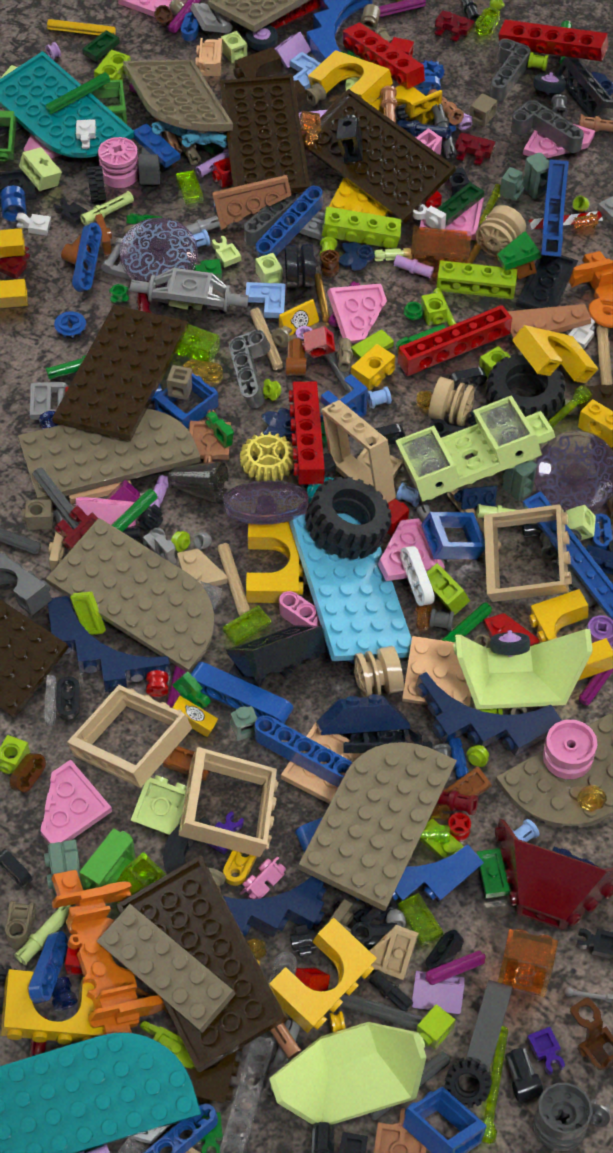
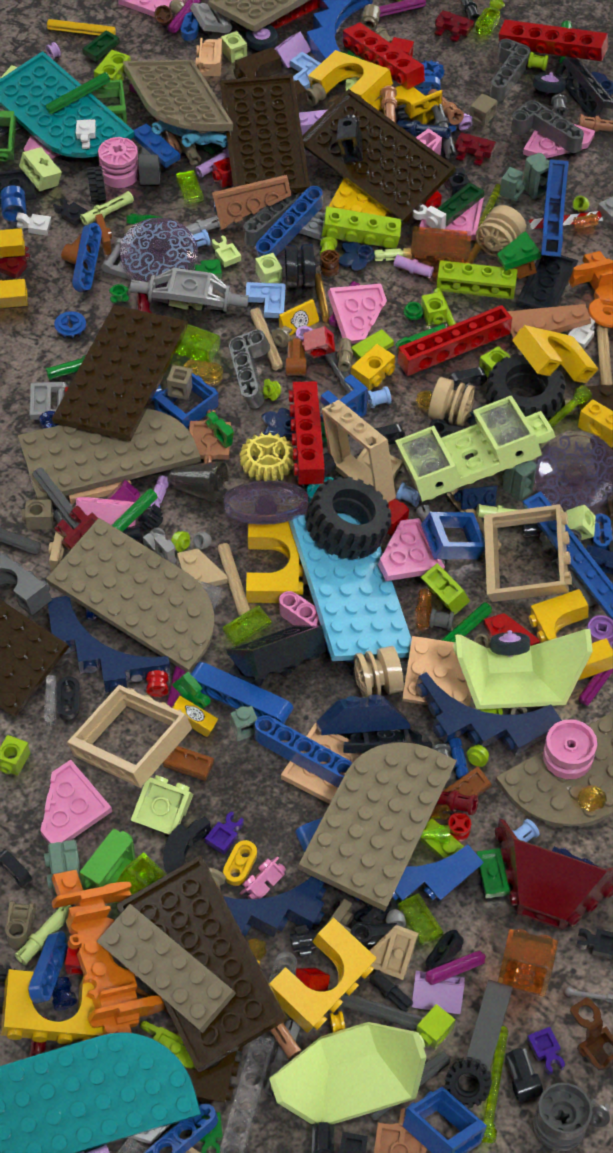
(26, 770): reddish brown beam -> none
(87, 612): lime tile -> none
(238, 769): tan window -> none
(311, 124): clear orange plate -> none
(417, 575): white beam -> none

